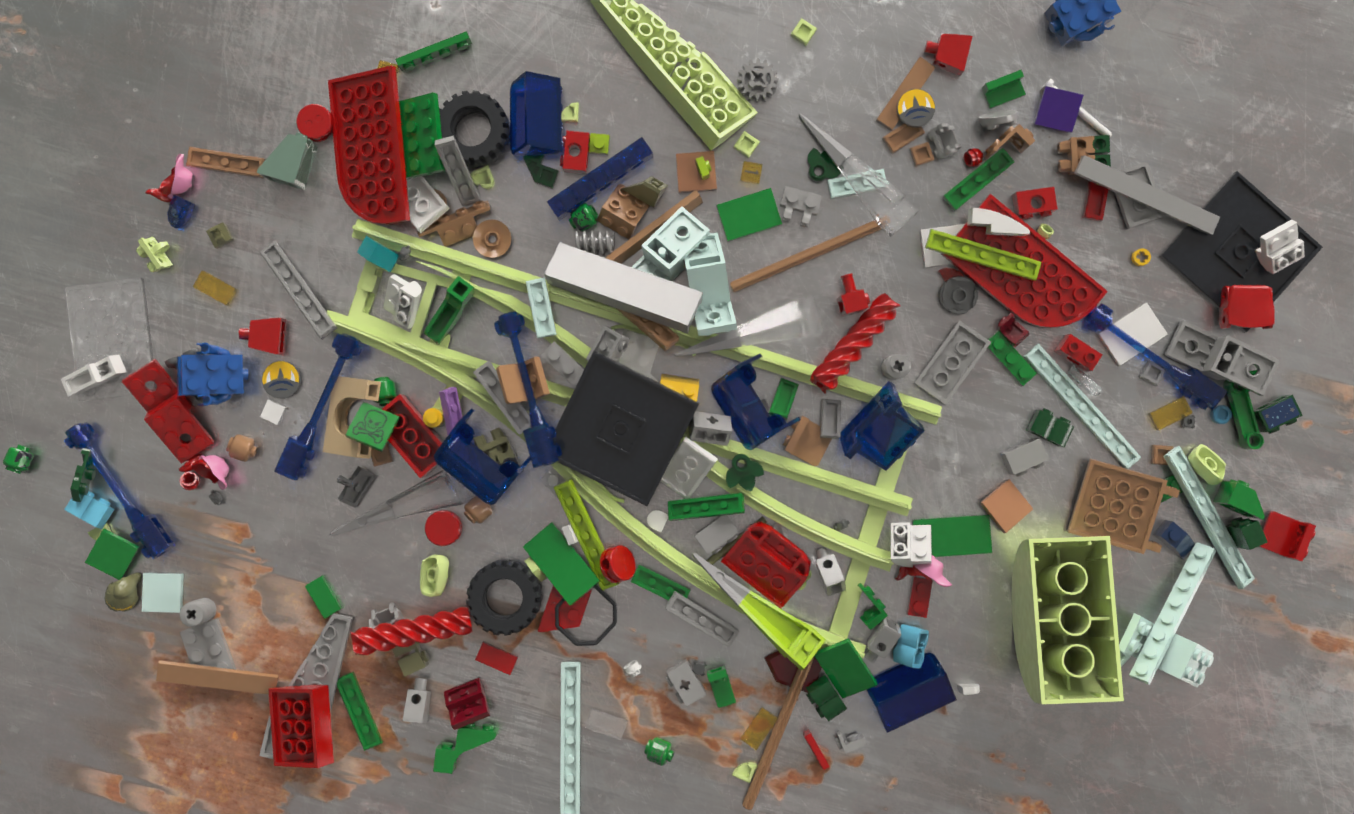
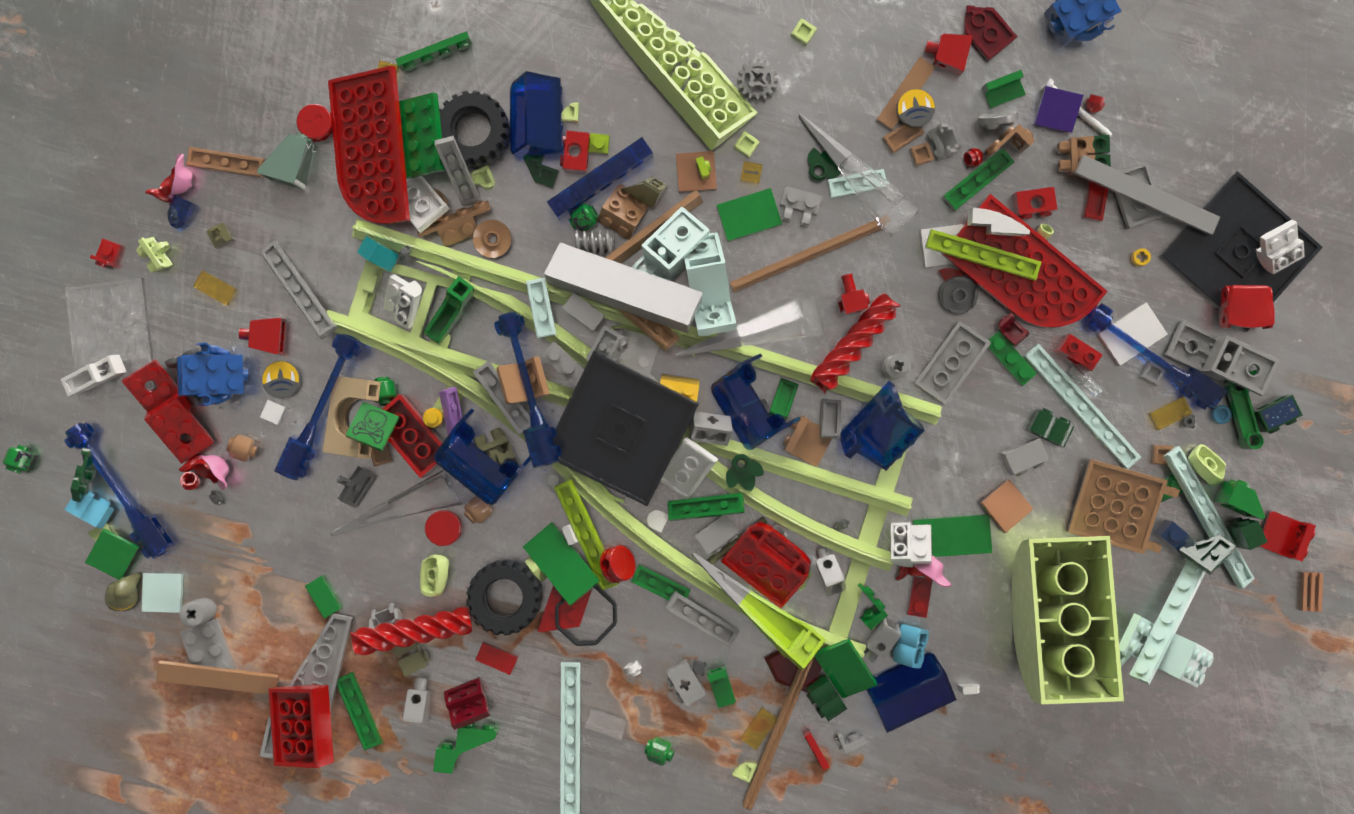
(107, 253): none -> red bracket
(583, 312): none -> light grey tile
(988, 30): none -> dark red tile
(1095, 103): none -> red plate
(1209, 553): none -> wing
(1315, 591): none -> nougat tile

